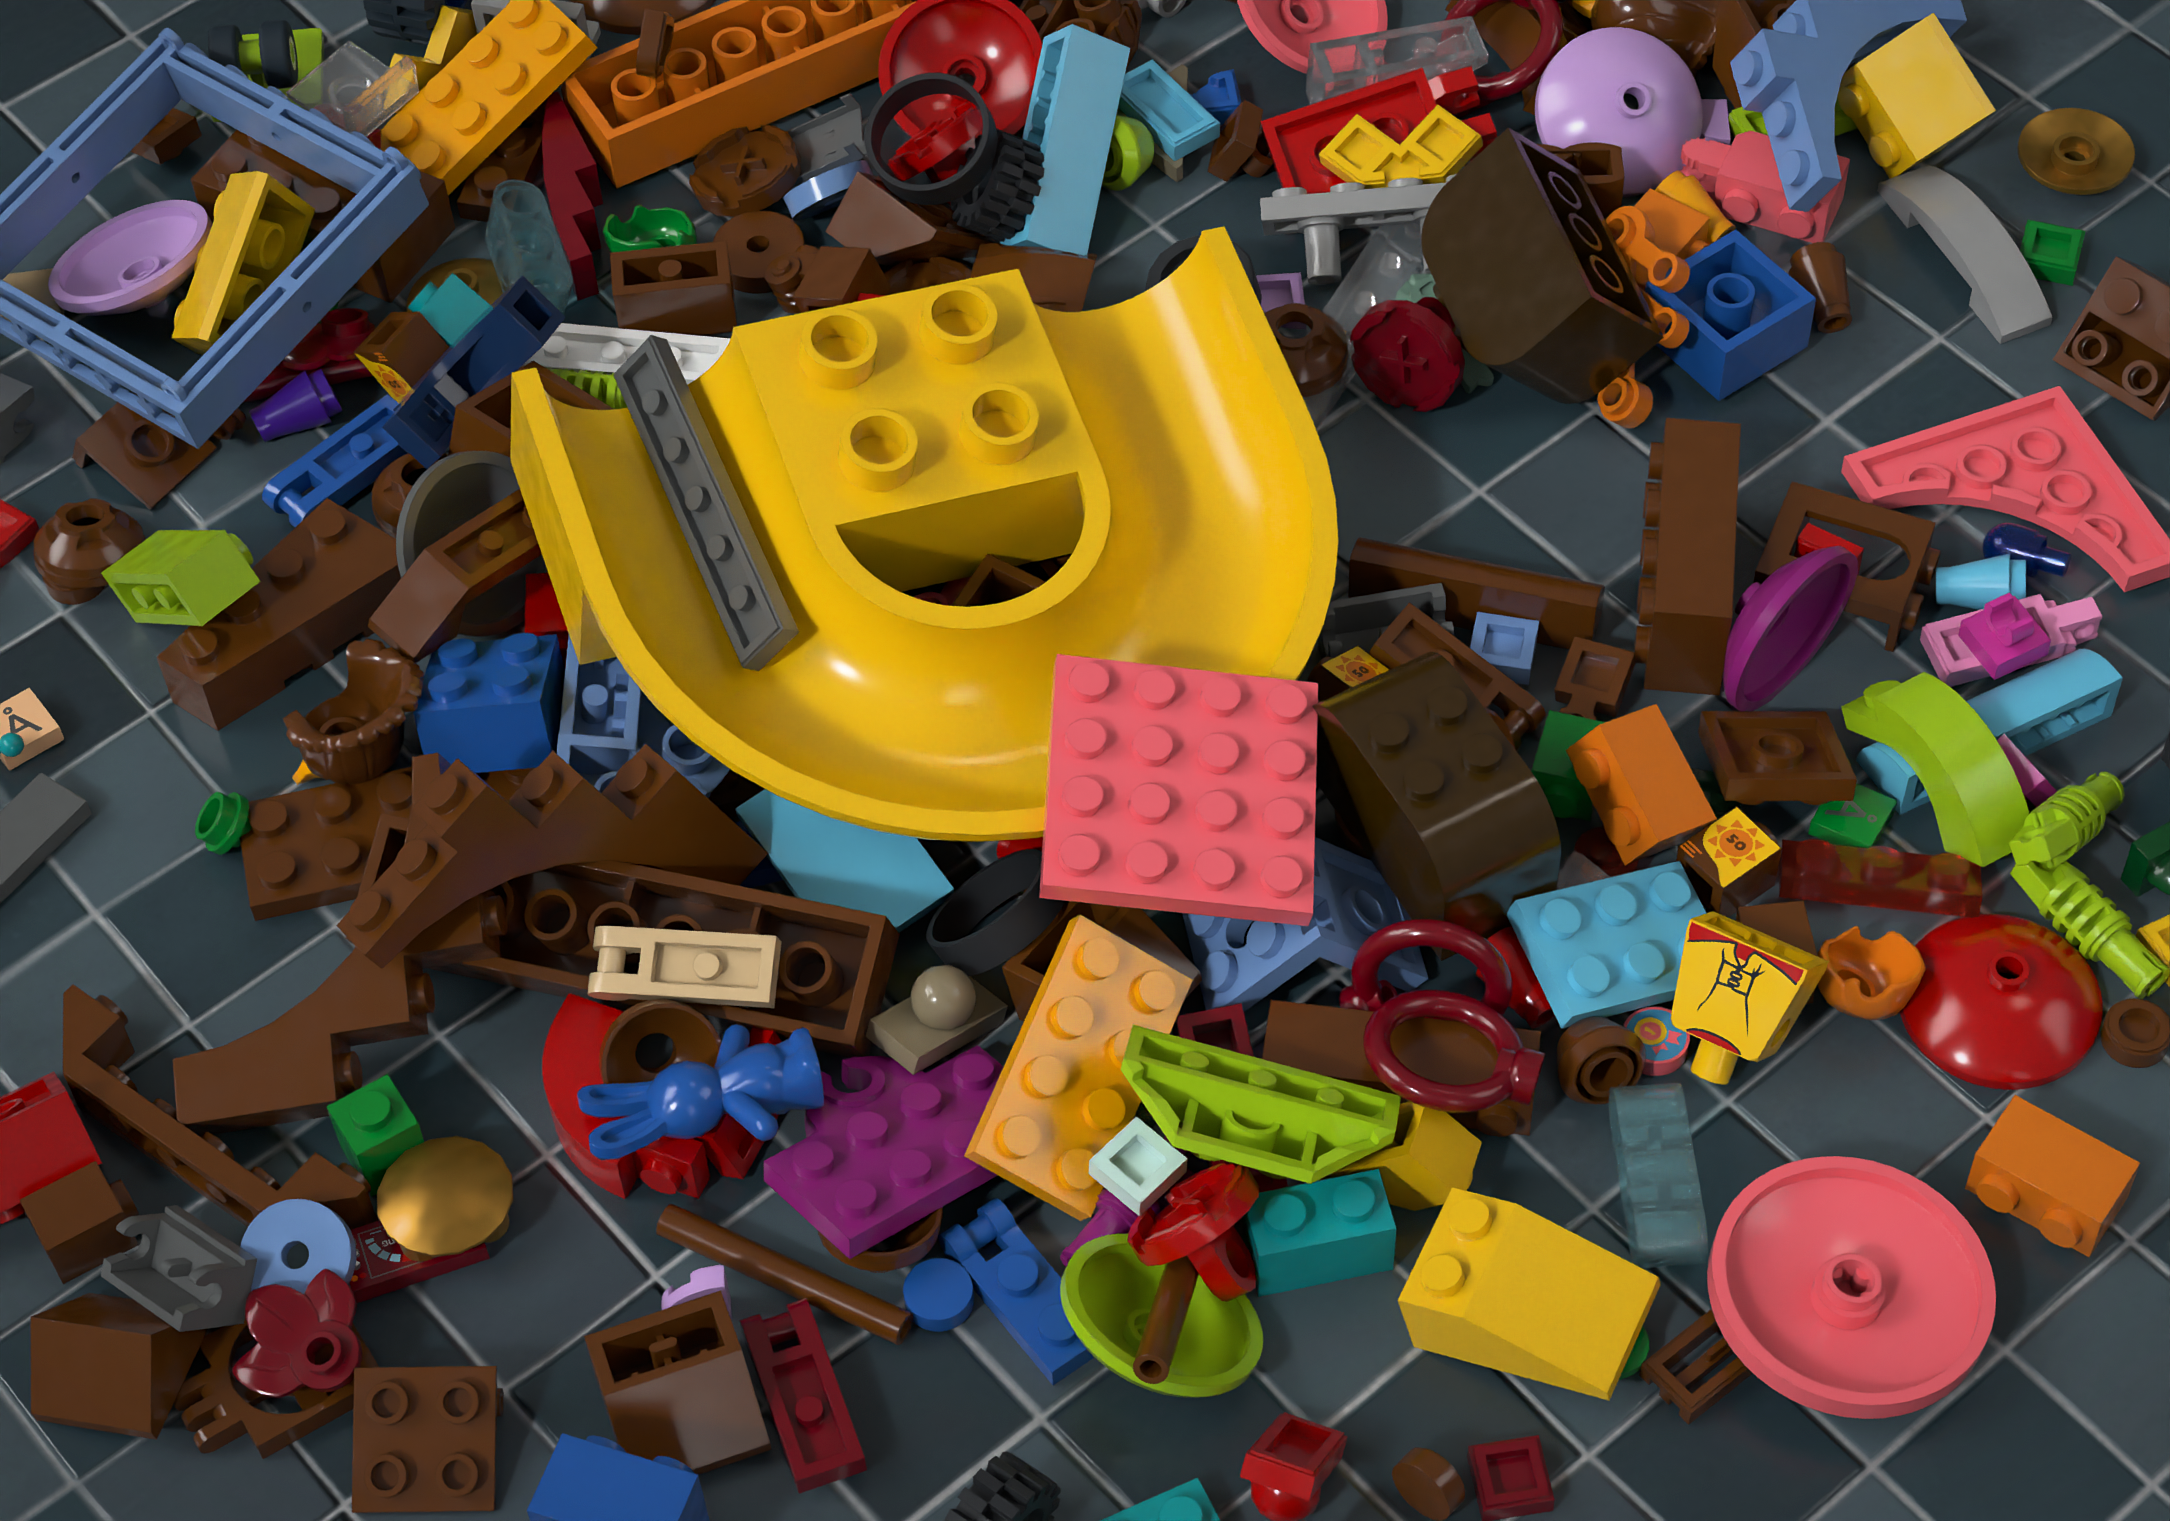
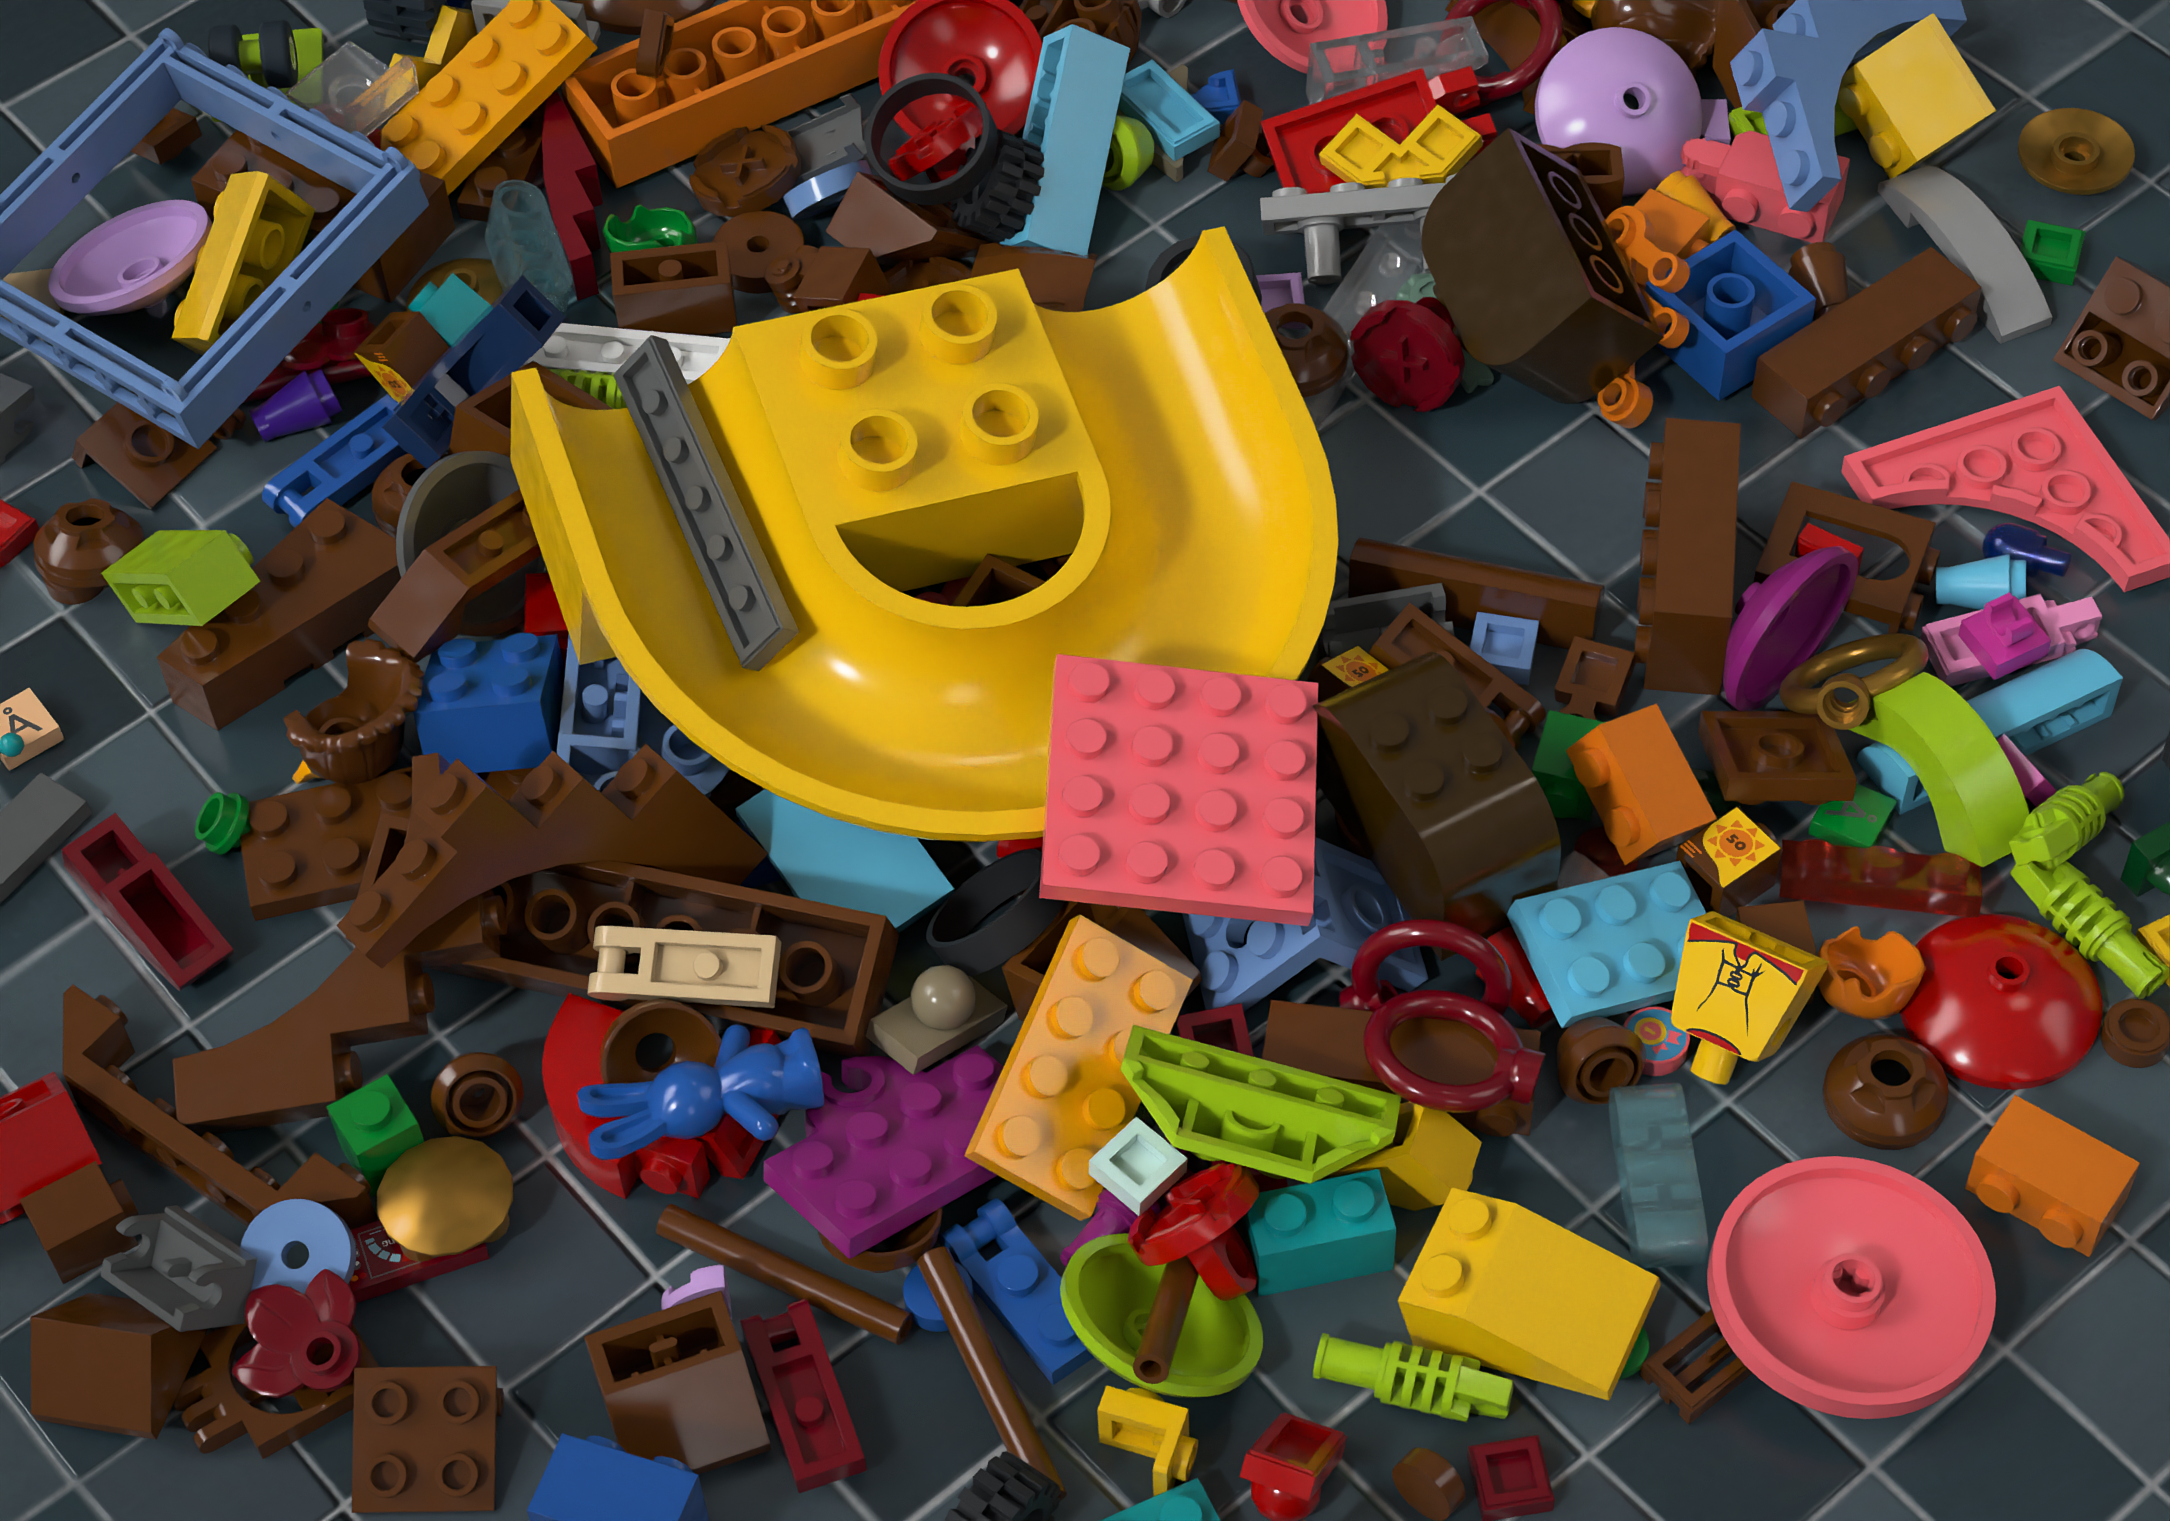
(145, 902): none -> dark red slope
(477, 1095): none -> reddish brown cone
(985, 1362): none -> reddish brown piece
(1150, 1427): none -> yellow bracket
(1415, 1378): none -> lime hinge
(1798, 697): none -> pearl gold piece
(1866, 343): none -> reddish brown brick
(1881, 1113): none -> reddish brown piece

